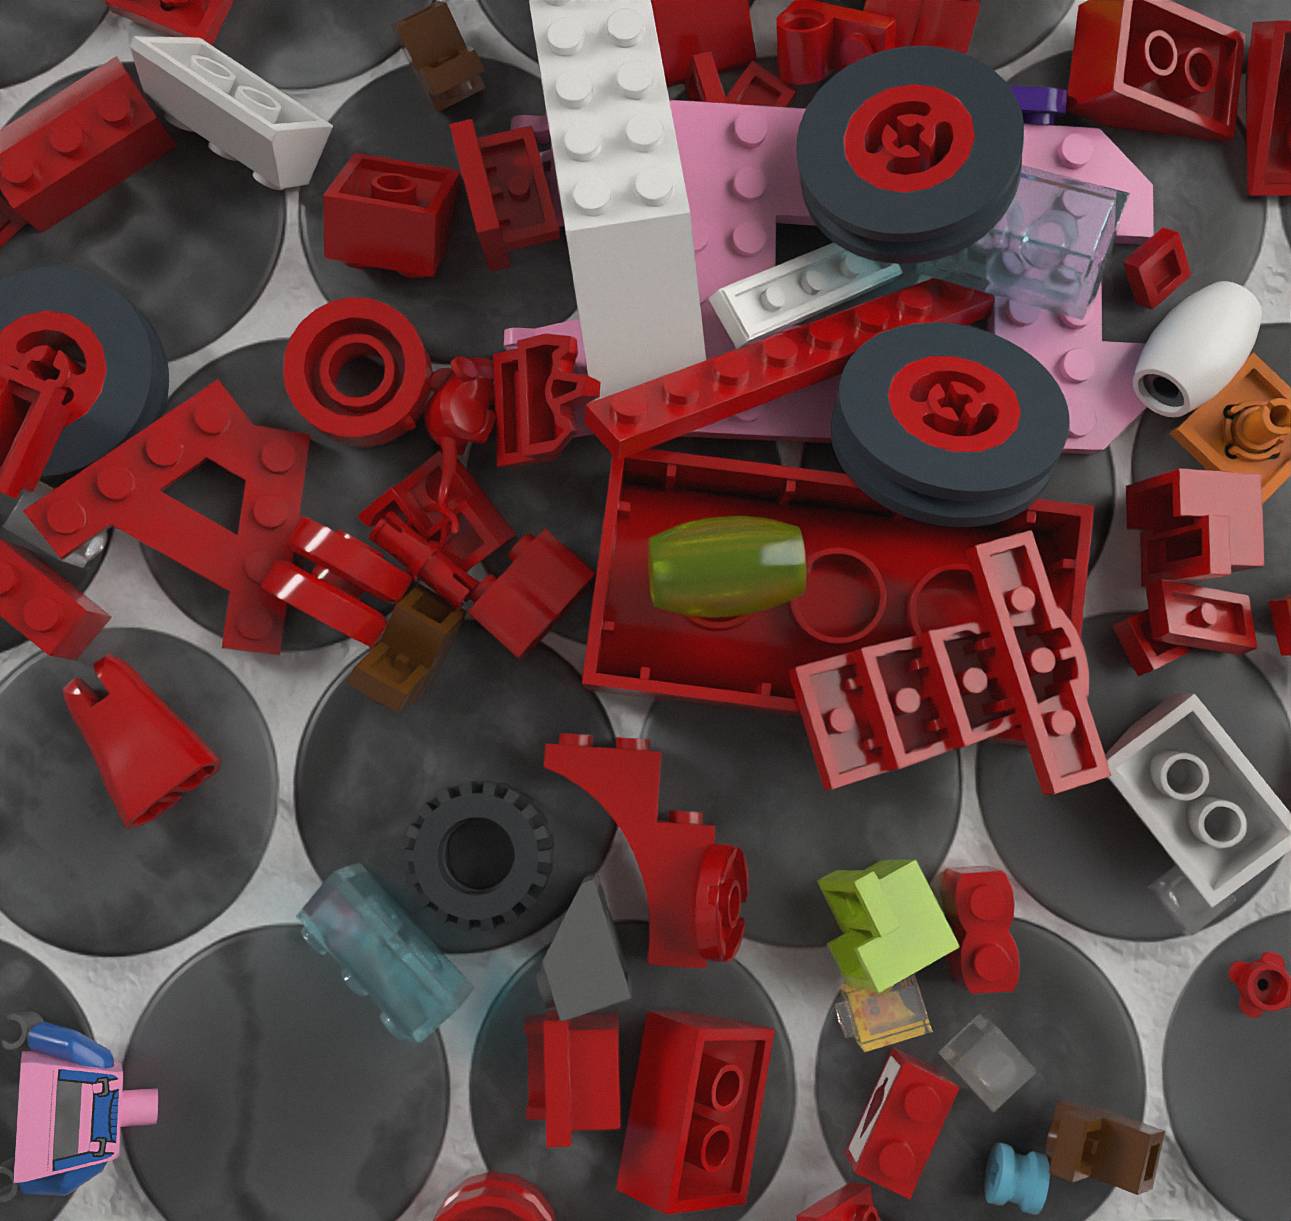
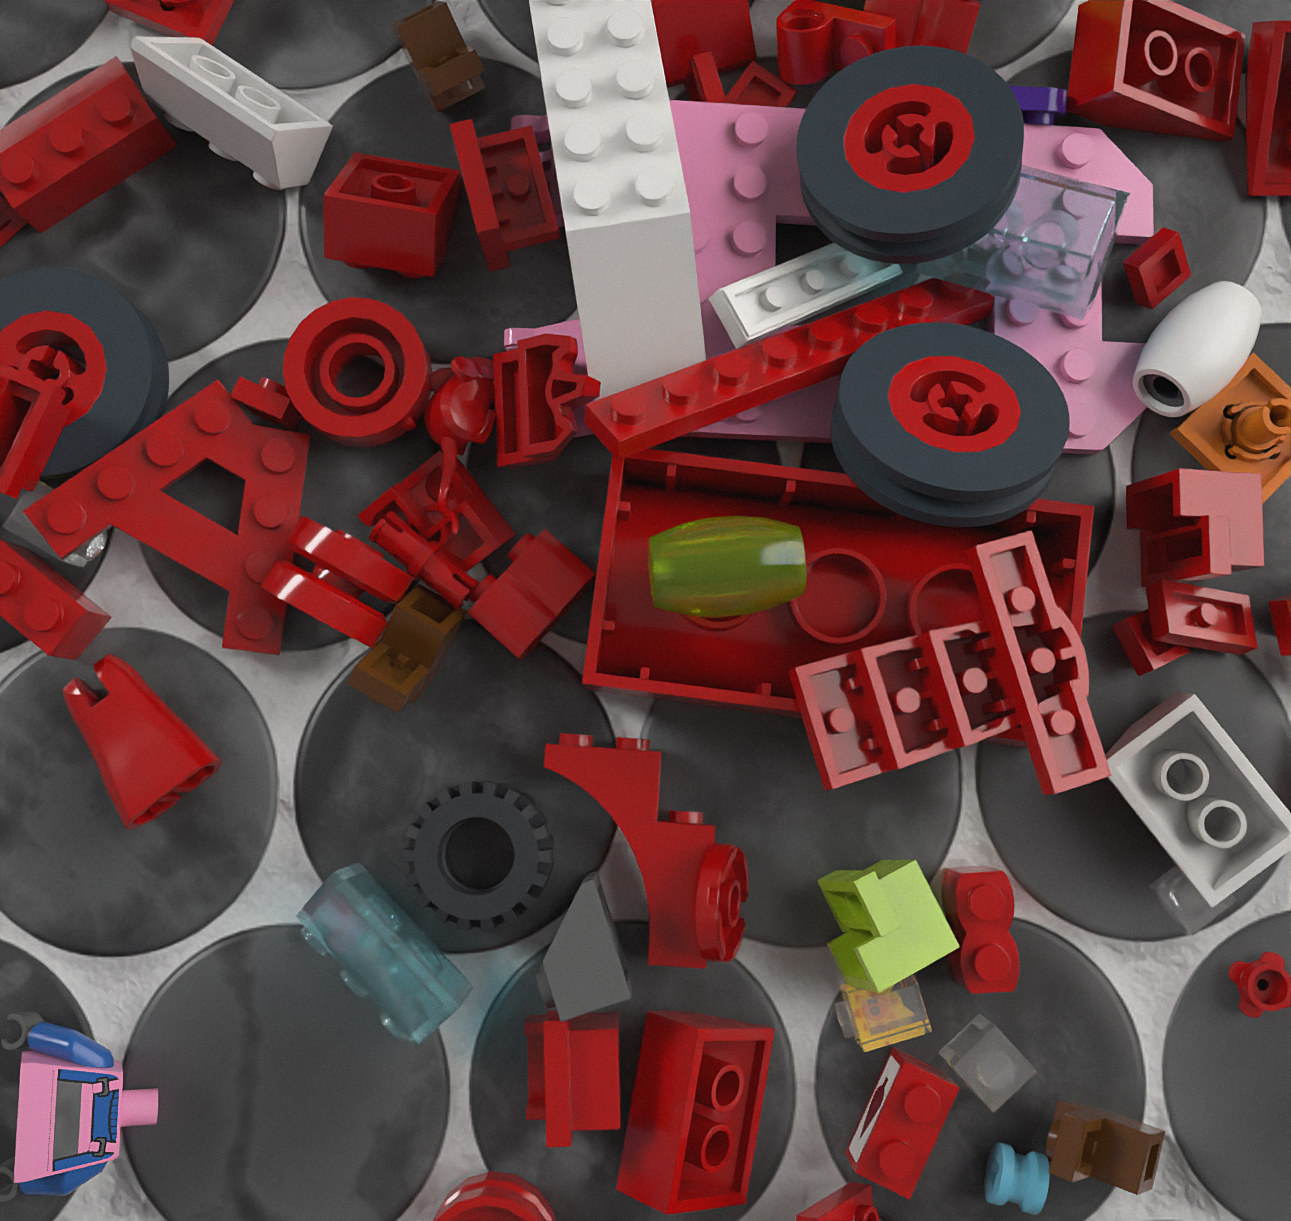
(268, 401): none -> red plate

